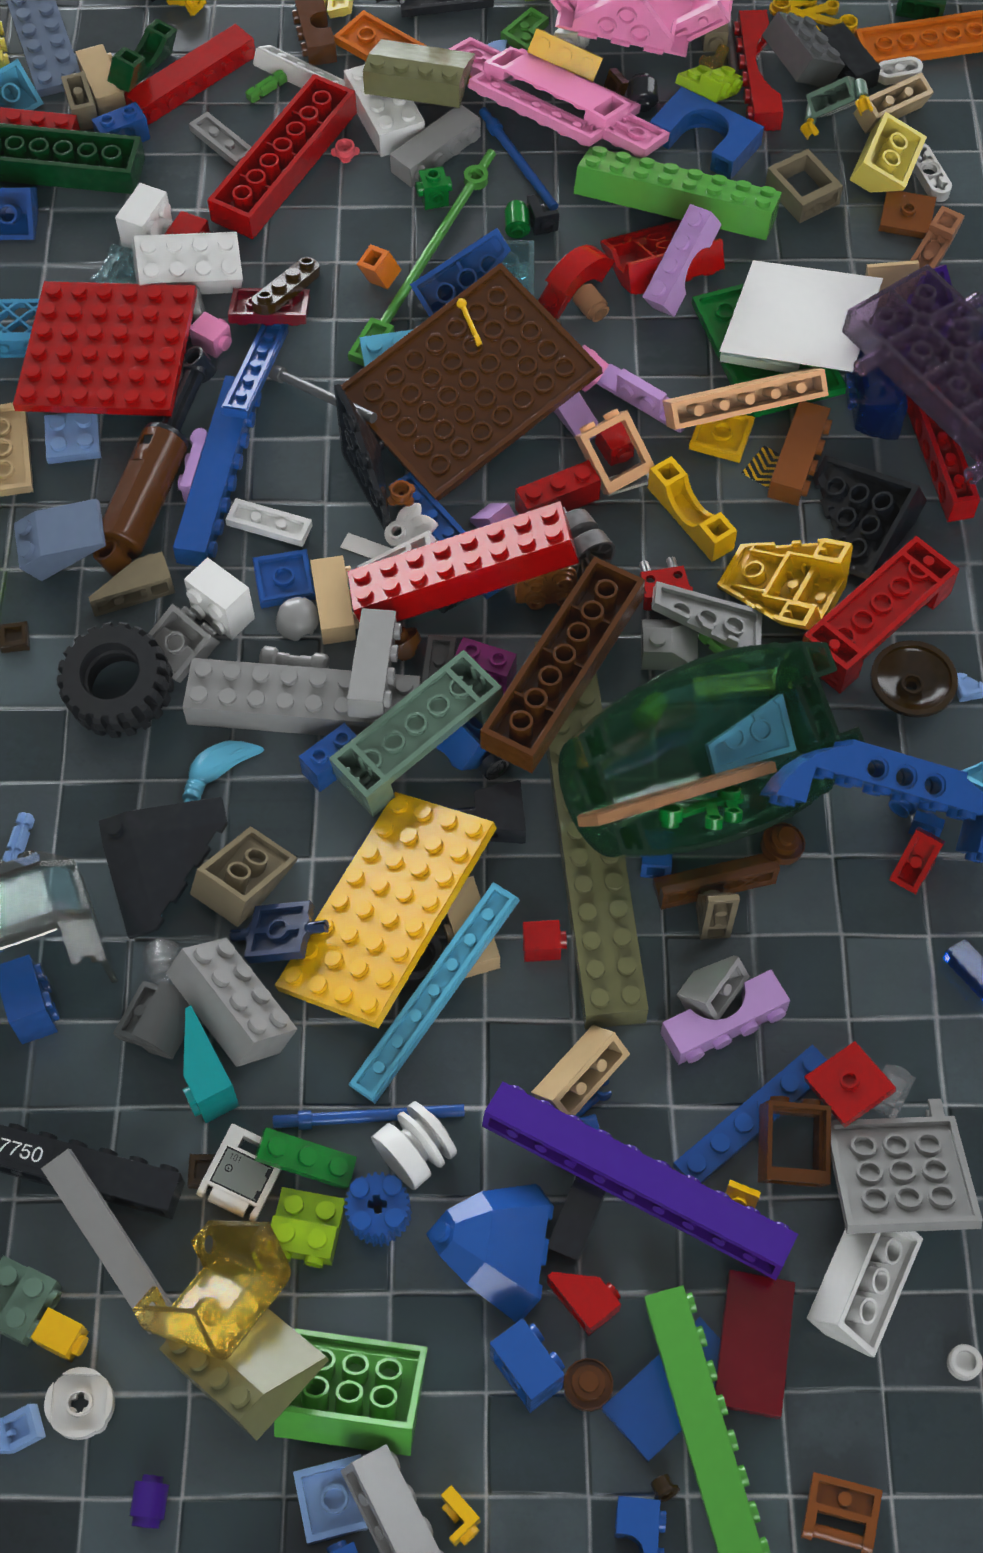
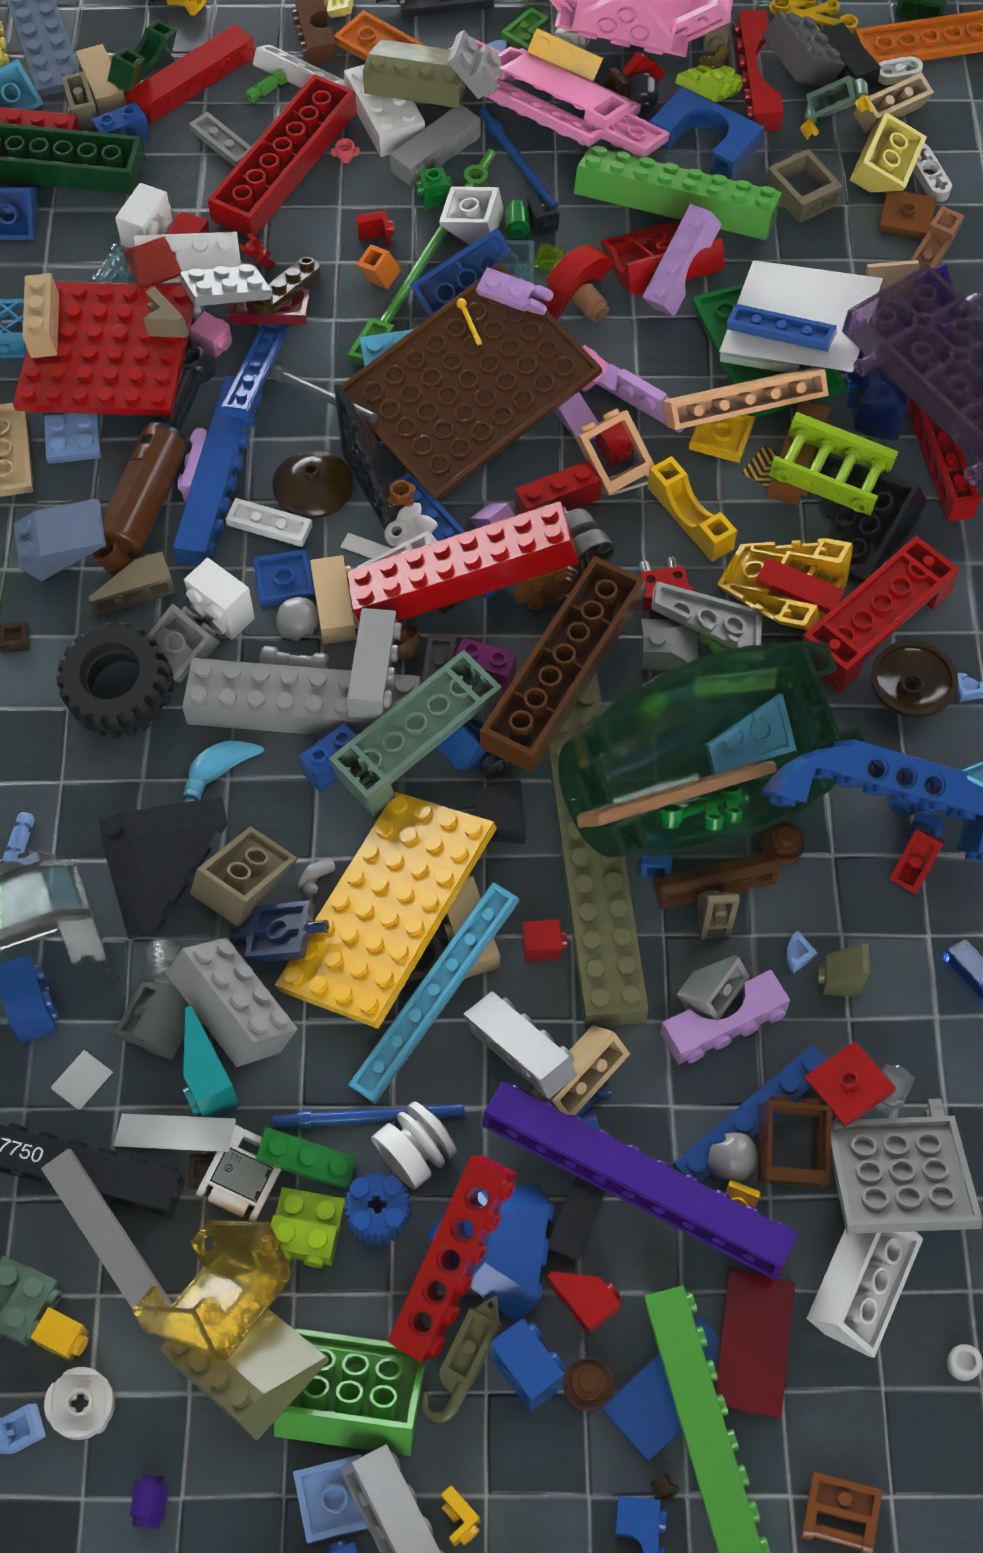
(40, 315): none -> tan brick
(81, 1080): none -> white sticker
(152, 263): none -> clear red piece
(163, 317): none -> dark tan slope
(175, 1132): none -> white sticker
(225, 285): none -> light grey plate
(258, 252): none -> red plate
(312, 873): none -> light grey arm
(315, 493): none -> dark brown dish
(375, 225): none -> red bracket
(409, 1331): none -> red brick
(465, 1358): none -> olive plate
(472, 212): none -> white slope
(475, 65): none -> light grey plate
(513, 291): none -> lavender hinge
(521, 1044): none -> brick
(548, 257): none -> clear neon green slope
(643, 64): none -> red bracket
(733, 1158): none -> light grey hair
(782, 327): none -> blue plate
(799, 585): none -> red tile
(799, 952): none -> light blue tile
(841, 443): none -> lime fence
(844, 971): none -> olive slope

